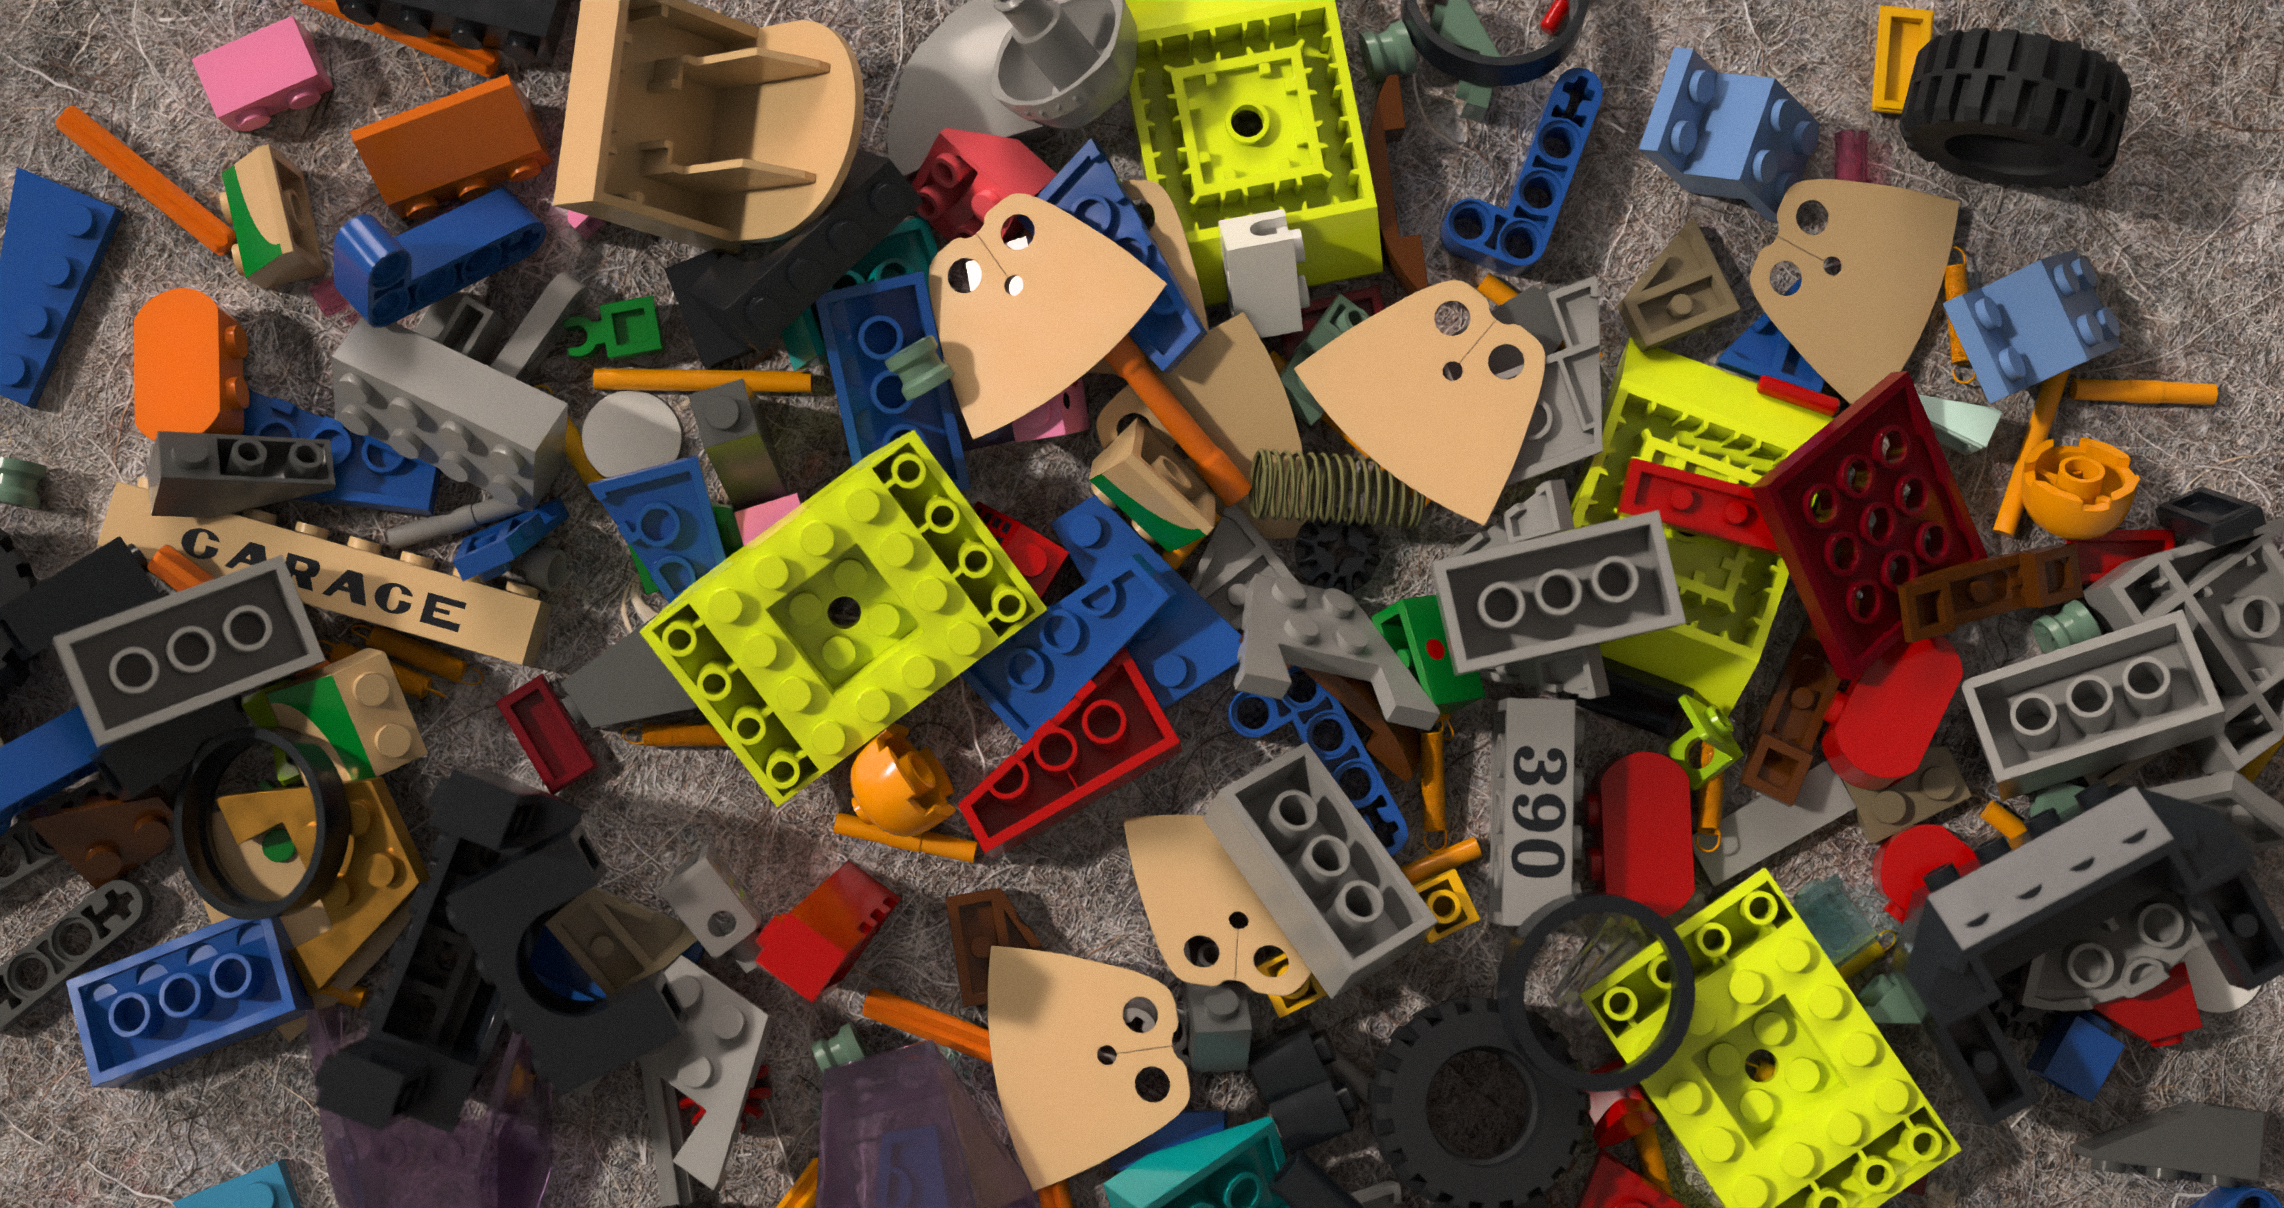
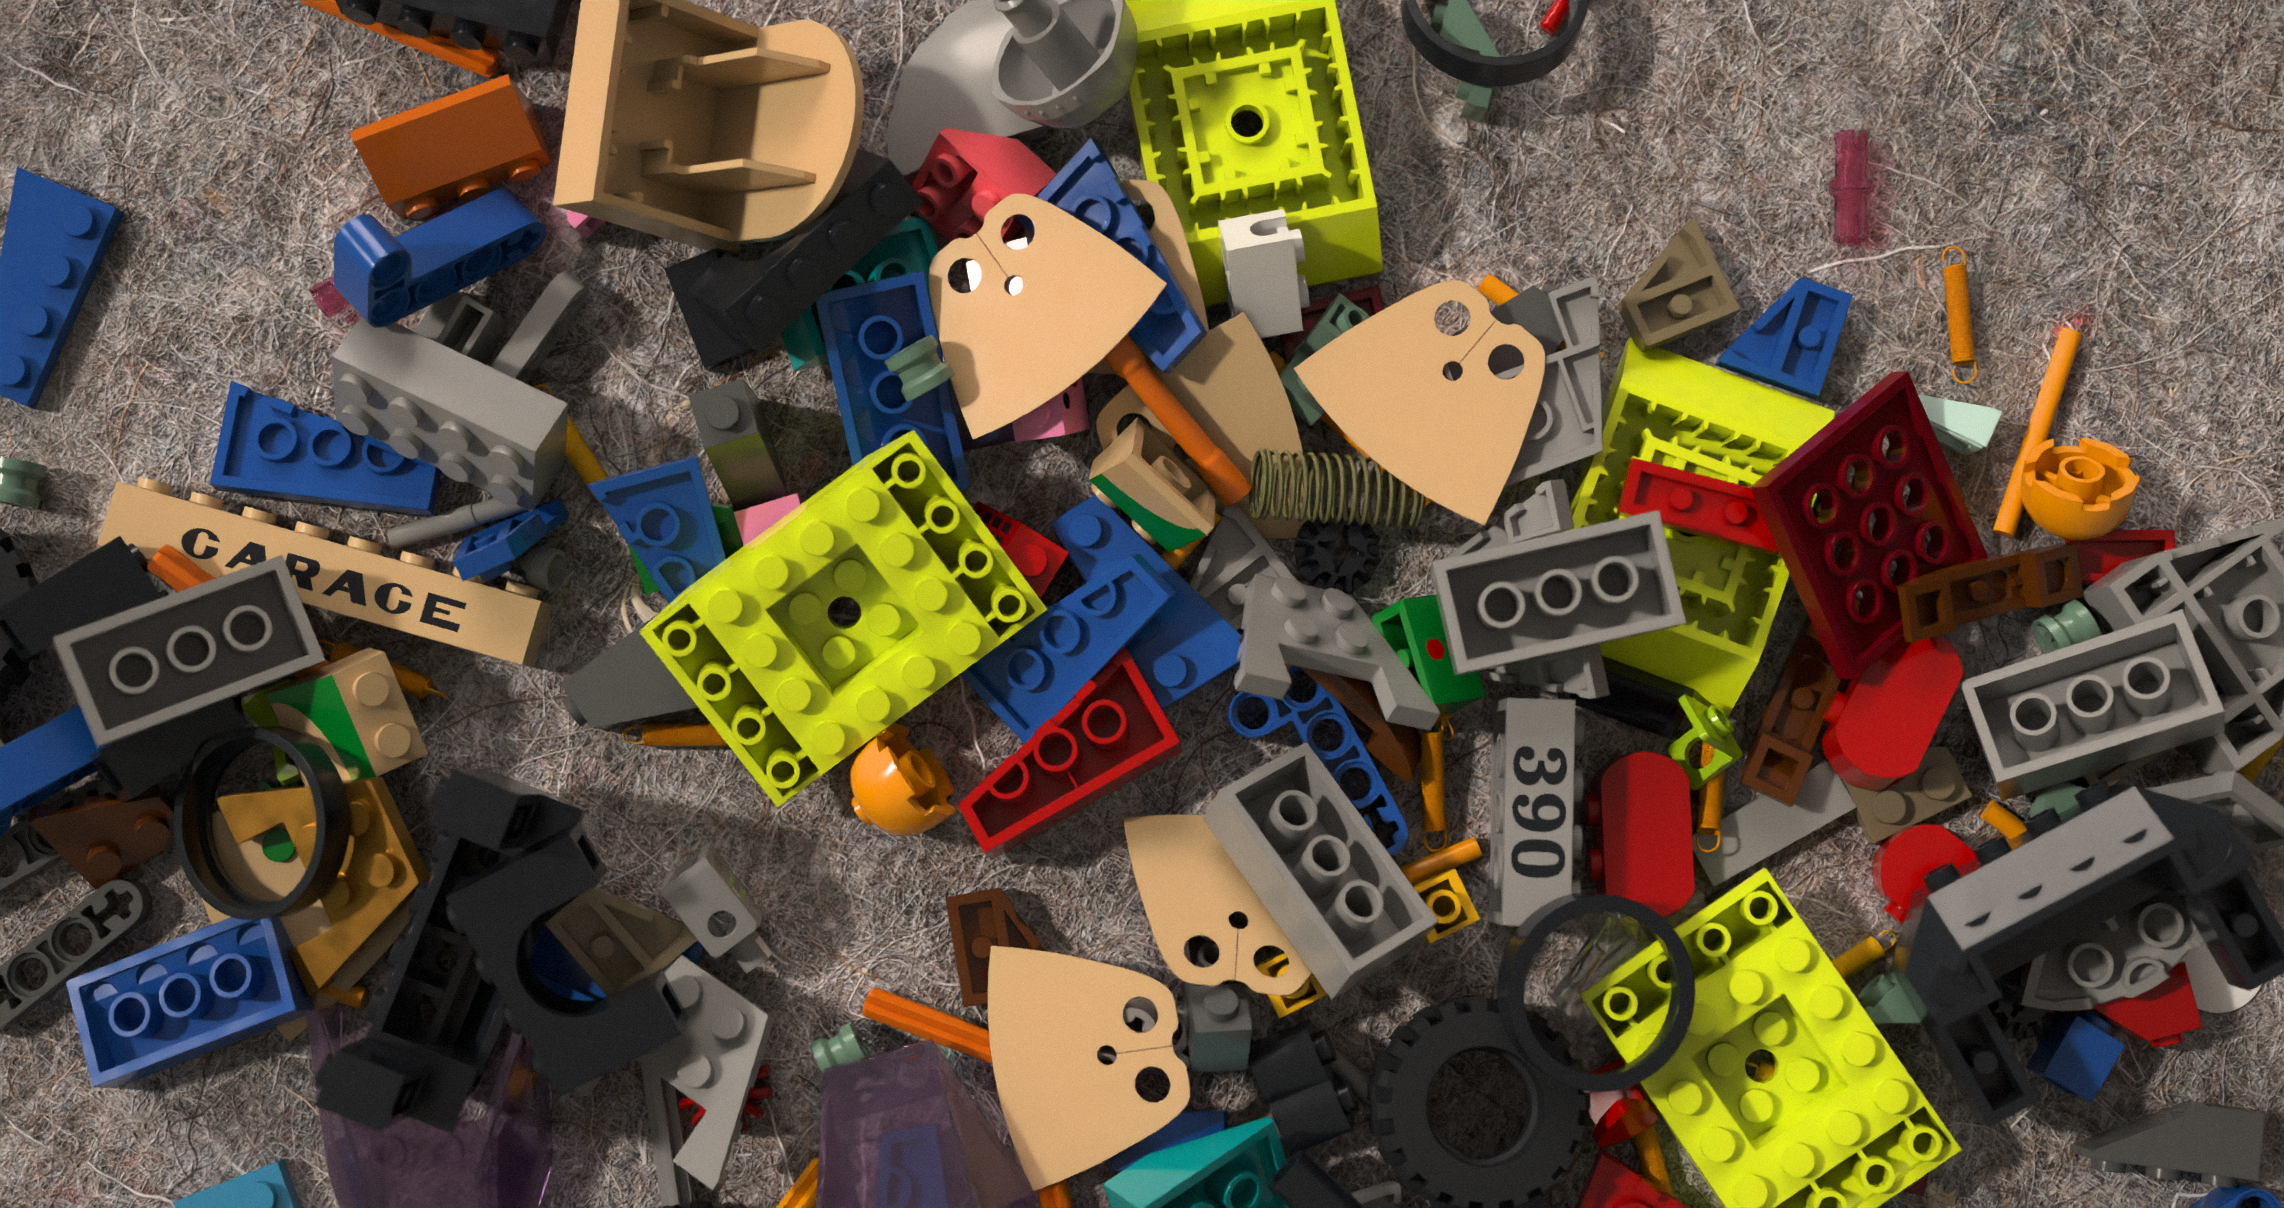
(146, 180): orange axle -> none
(188, 366): orange brick -> none
(232, 473): dark grey slope -> none
(263, 75): bright pink brick -> none
(271, 220): tan slope -> none
(417, 653): light orange piece -> none
(547, 734): dark red tile -> none
(625, 329): green plate -> none
(630, 433): white sticker -> none
(700, 379): light orange bar -> none
(826, 932): red wedge -> none
(926, 842): light orange piece -> none
(1387, 52): sand green wheel -> none
(1402, 254): reddish brown slope -> none
(1537, 171): blue beam -> none
(1728, 133): medium blue bracket -> none
(1798, 395): red piece -> none
(1833, 920): clear light blue bracket -> none
(1892, 268): tan piece -> none
(1899, 39): yellow tile -> none
(2015, 108): black tyre -> none
(2033, 324): medium blue bracket -> none
(2143, 391): light orange piece -> none
(2210, 515): black tile -> none

